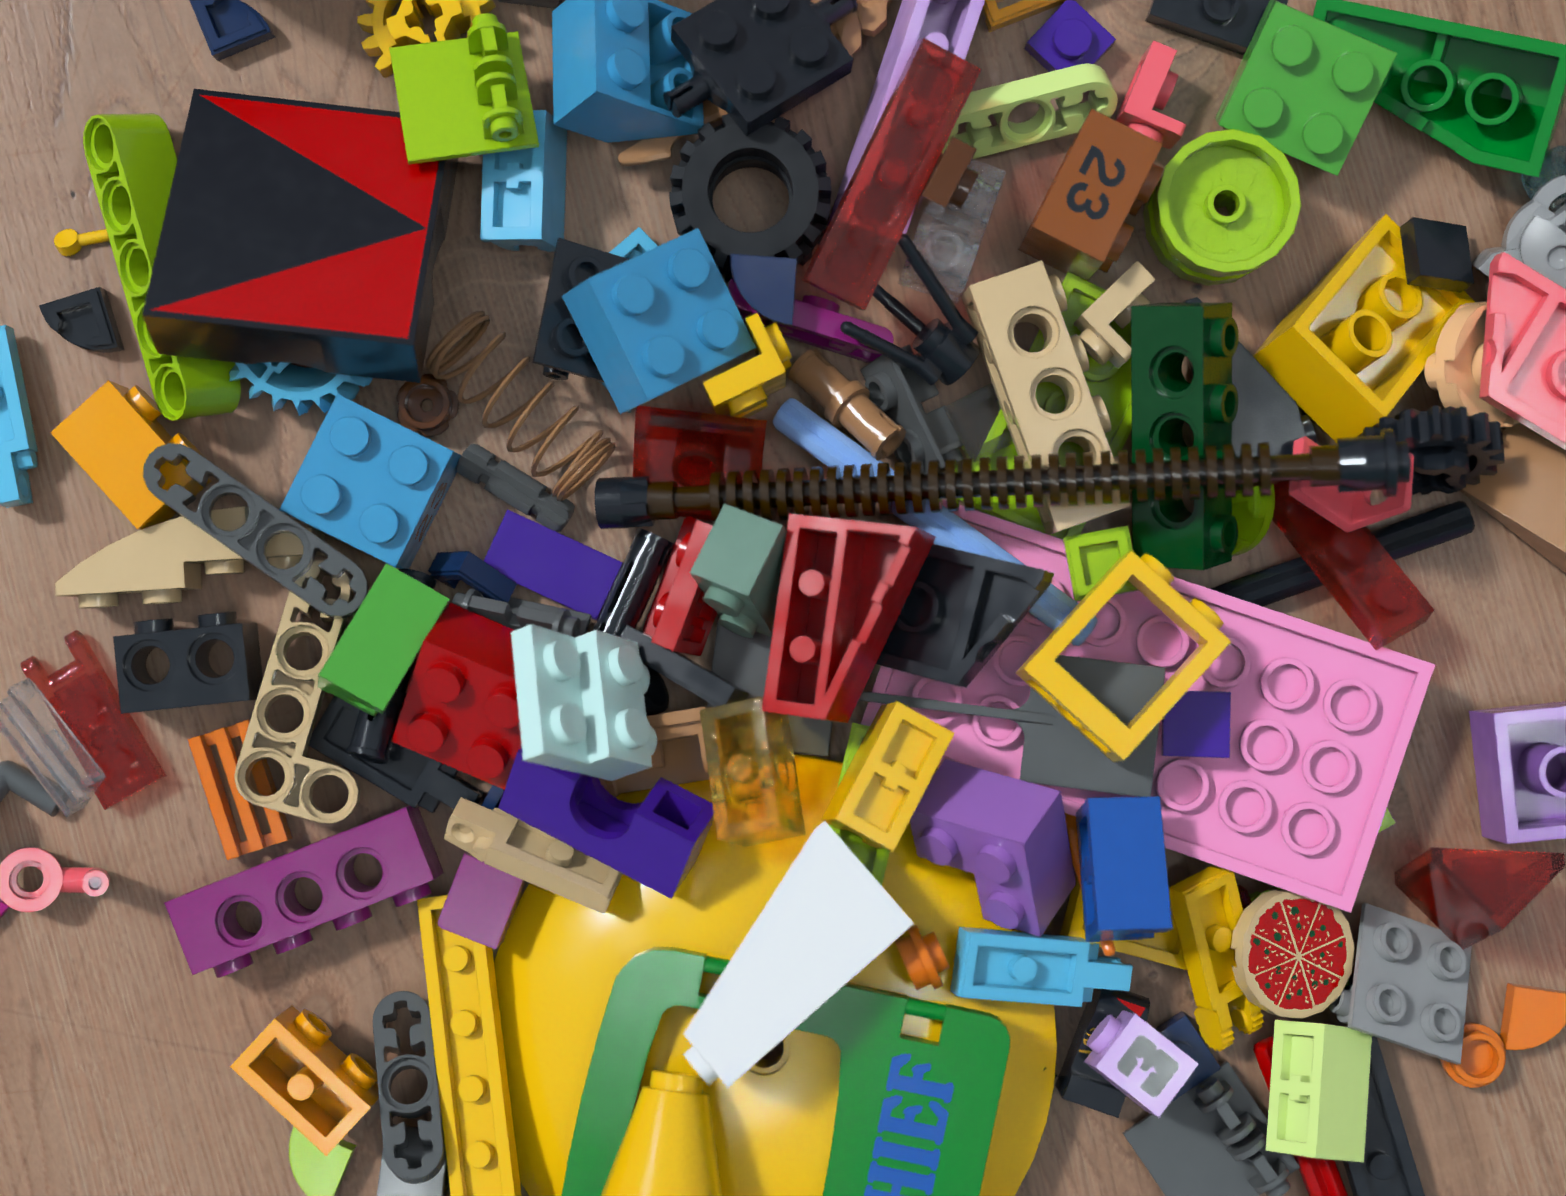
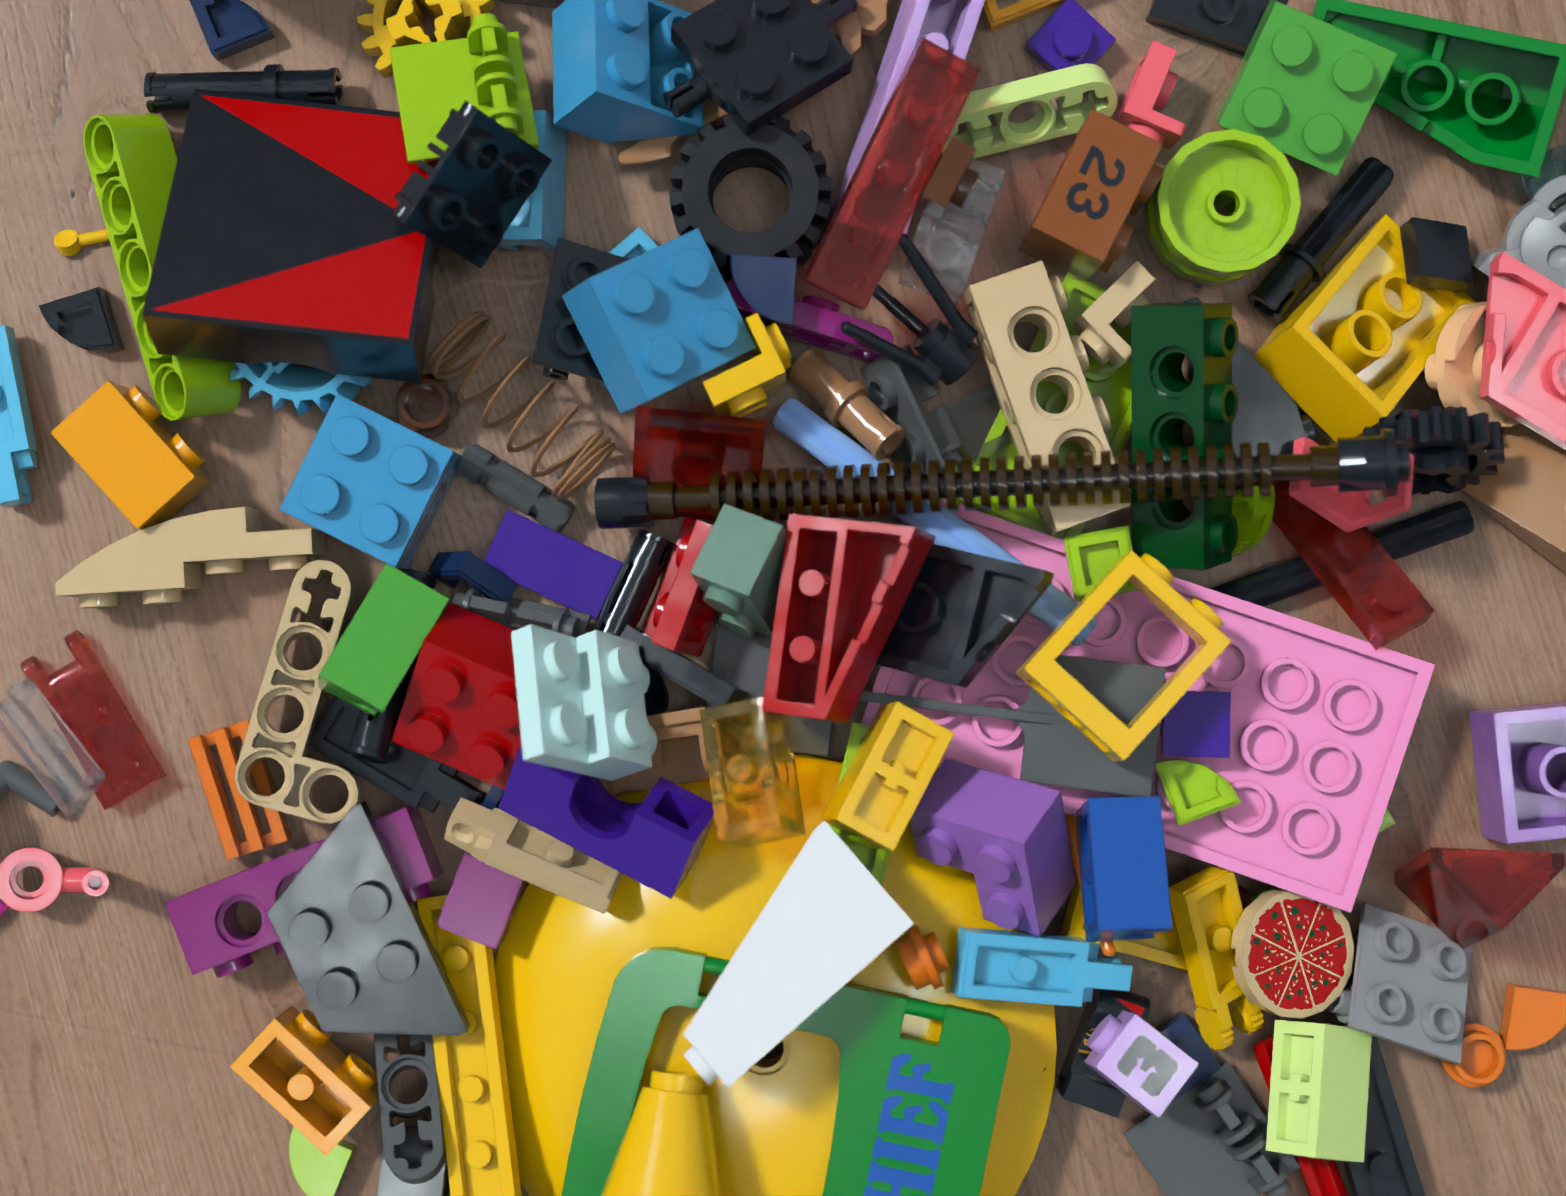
(175, 90): none -> black pin
(190, 674): black brick -> none
(252, 538): dark grey beam -> none
(362, 940): none -> wing
(473, 186): none -> black hinge
(1194, 790): none -> lime tile
(1304, 260): none -> black axle

